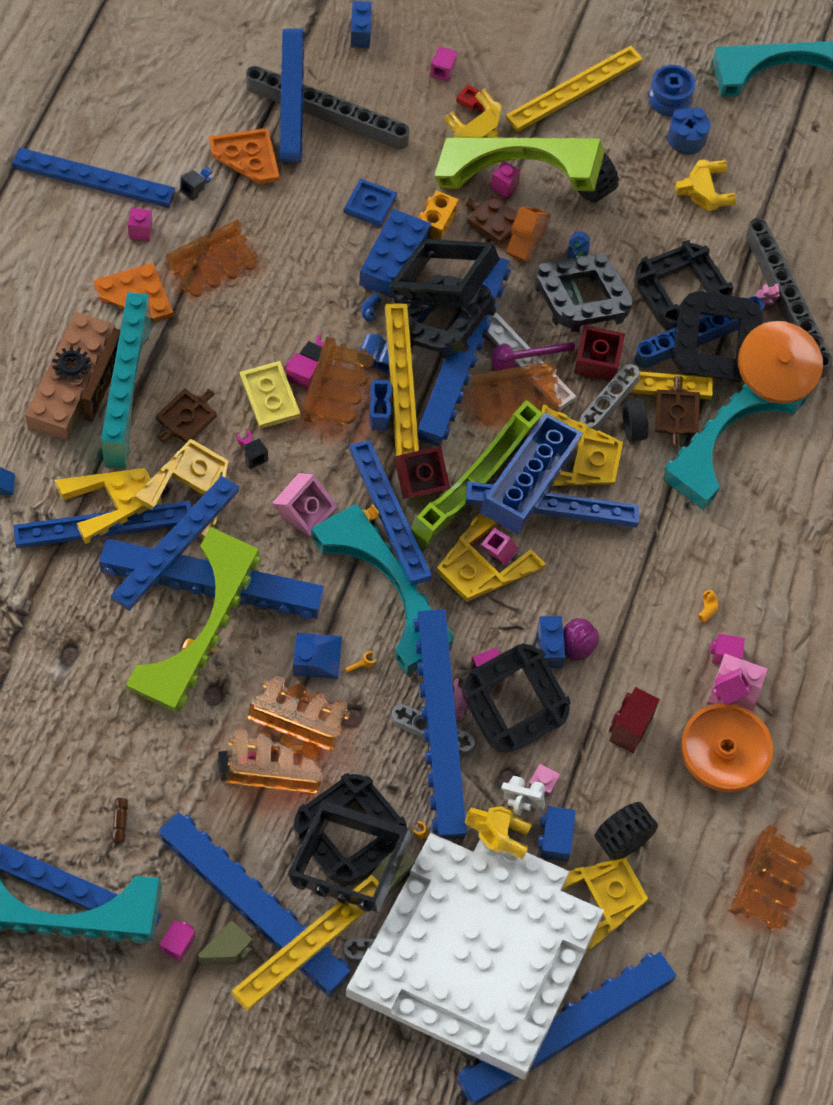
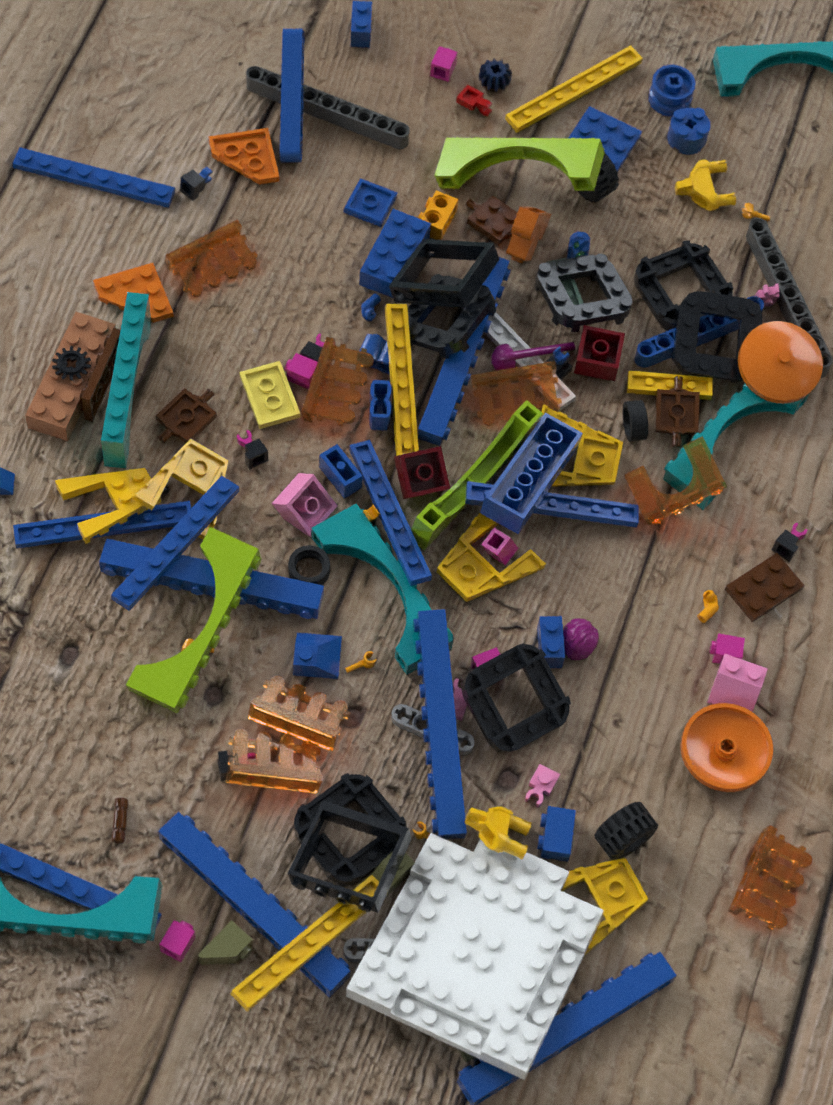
(140, 224): dark pink brick -> none
(309, 552): none -> black tyre
(340, 471): none -> blue brick
(482, 126): yellow connector -> none
(495, 75): none -> dark blue gear
(505, 179): dark pink brick -> none
(523, 798): white hips -> none
(563, 366): none -> black piece
(613, 399): light grey beam -> none
(616, 136): none -> blue plate
(633, 719): dark red brick -> none
(705, 482): none -> clear orange arch
(731, 687): dark pink brick -> none
(748, 212): none -> light orange hand
(764, 587): none -> reddish brown plate
(786, 543): none -> black piece

